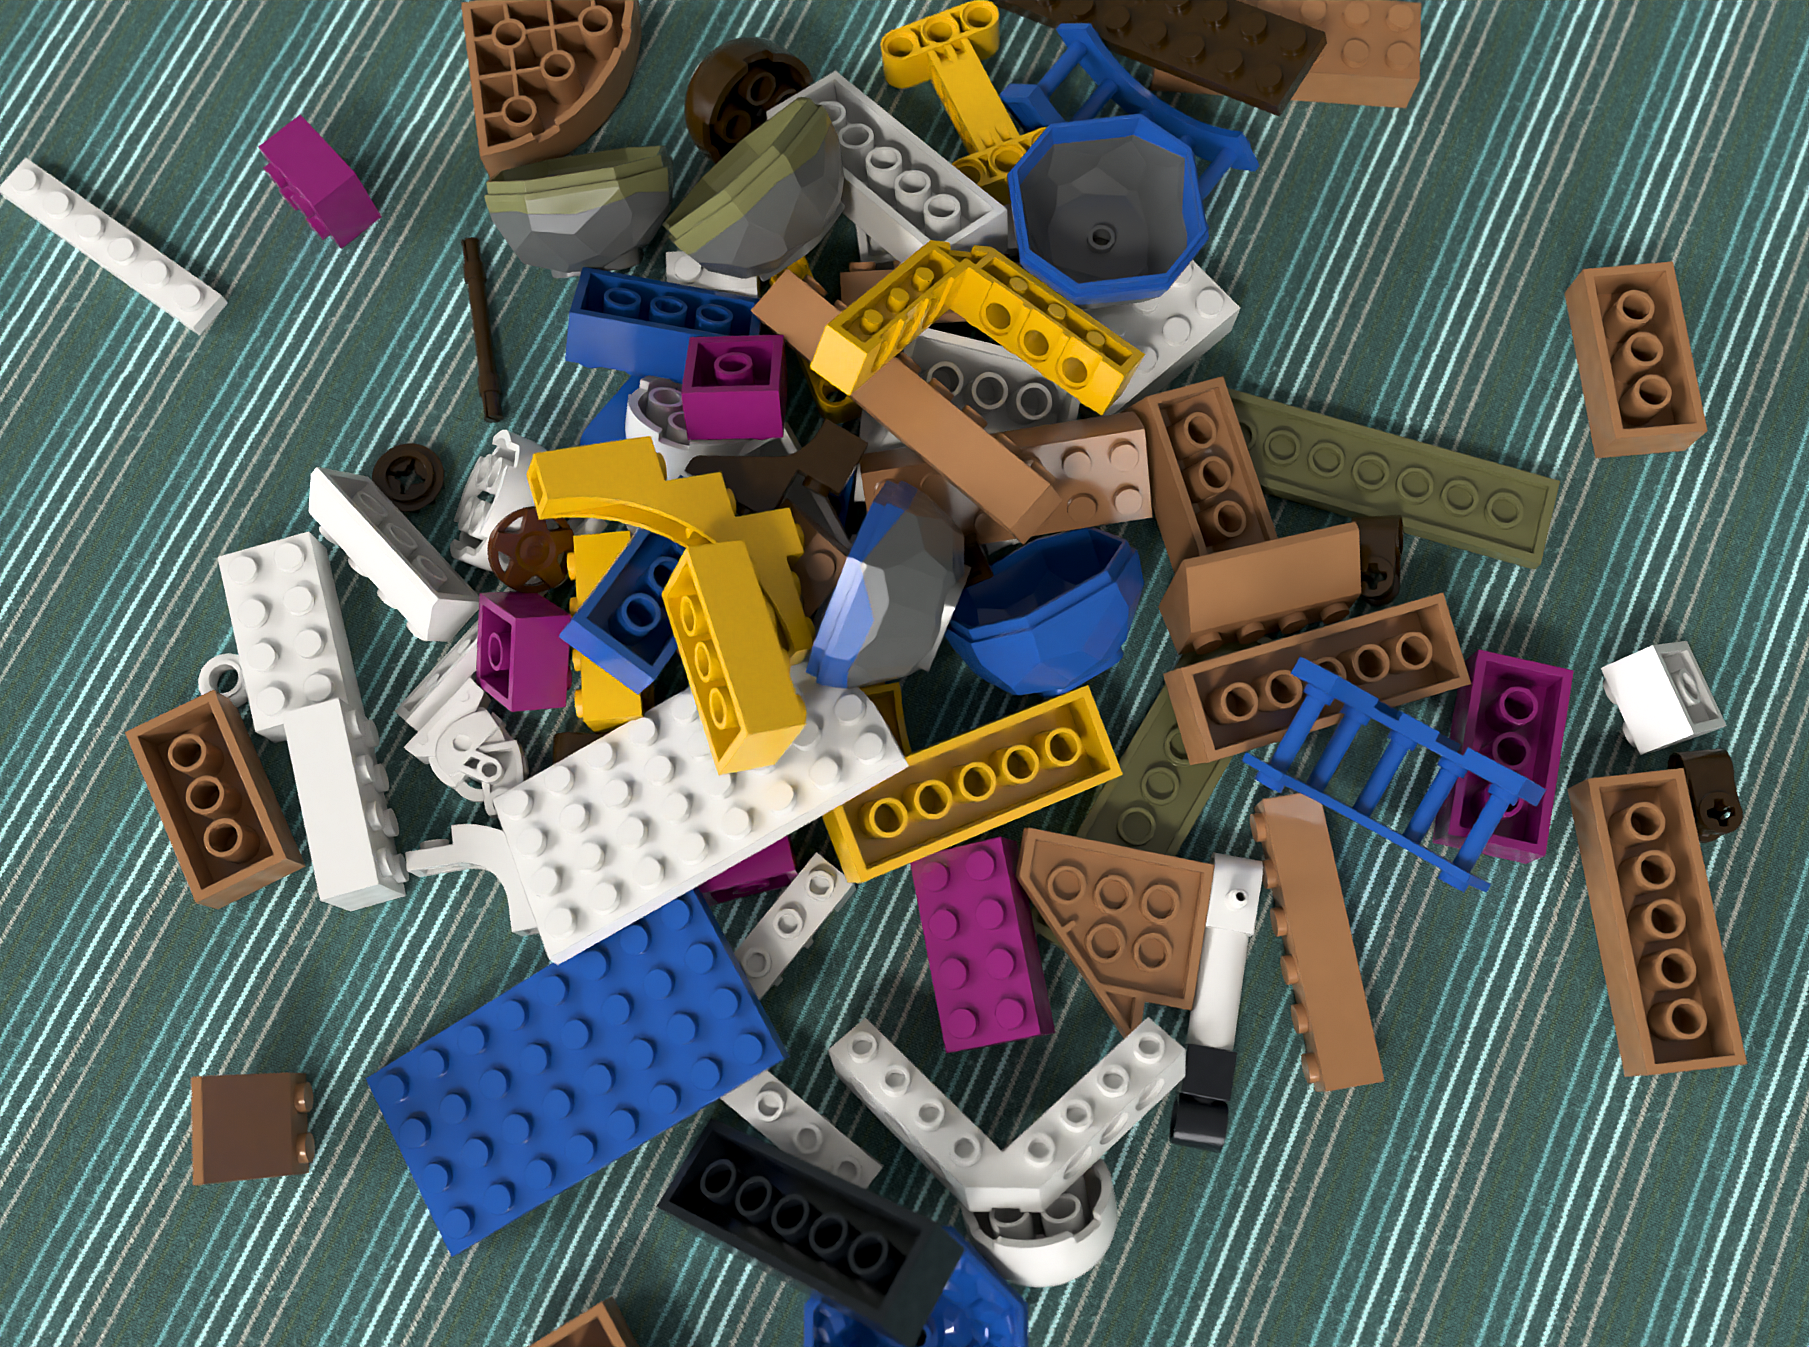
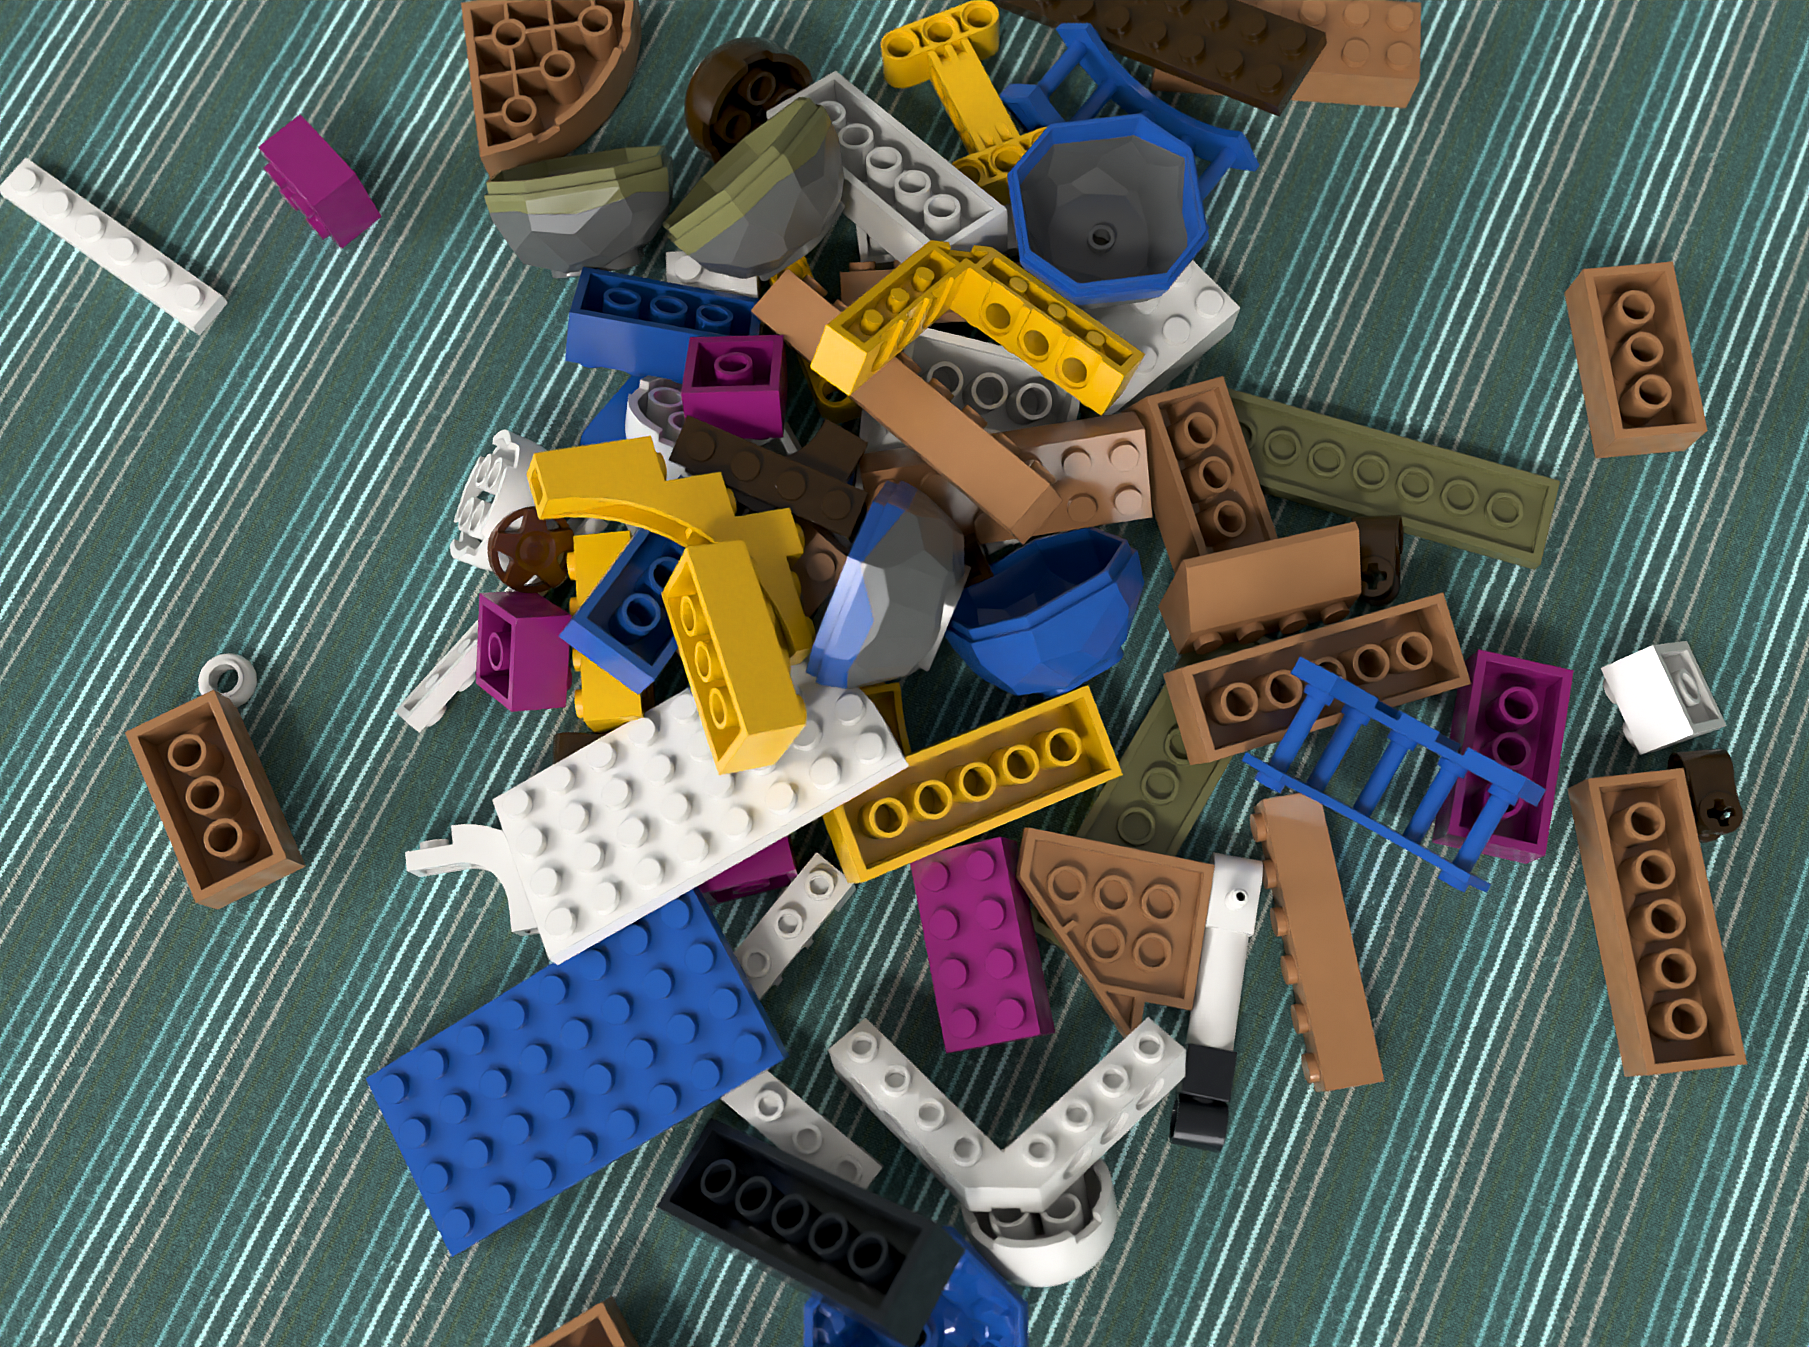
(250, 1126): medium nougat slope -> none
(288, 629): white brick -> none
(345, 805): white brick -> none
(391, 554): white slope -> none
(399, 462): dark brown gear -> none
(471, 744): white piece -> none
(488, 380): dark brown piece -> none
(768, 476): none -> dark brown plate

